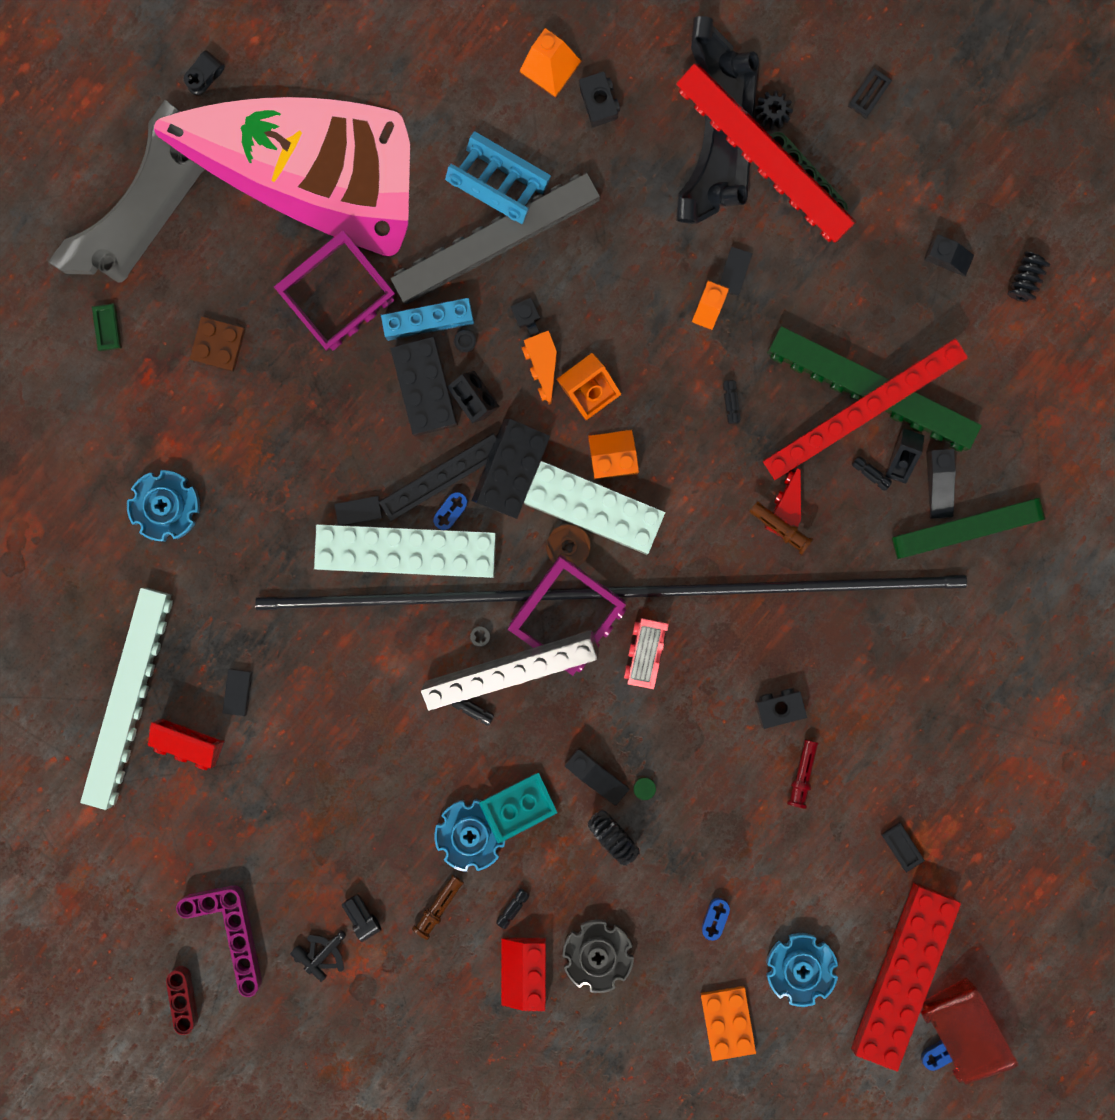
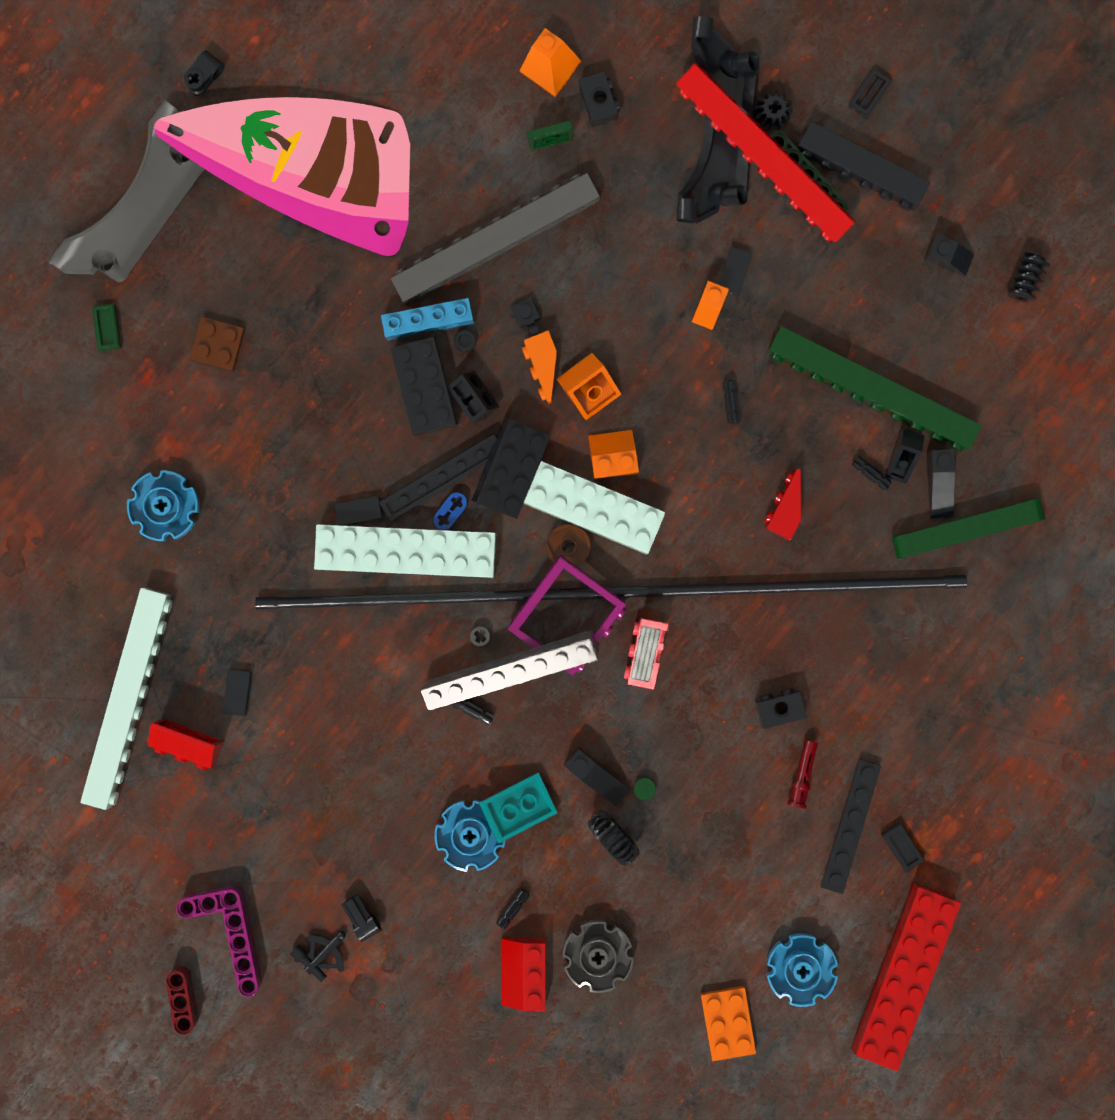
(314, 261): magenta window -> none
(432, 915): reddish brown pin -> none
(505, 161): dark azure fence -> none
(550, 135): none -> dark green tile
(710, 917): blue beam -> none
(789, 533): reddish brown pin -> none
(850, 826): none -> black plate
(863, 167): none -> black brick
(865, 409): red plate -> none
(940, 1061): blue beam -> none
(968, 1032): clear red windscreen -> none

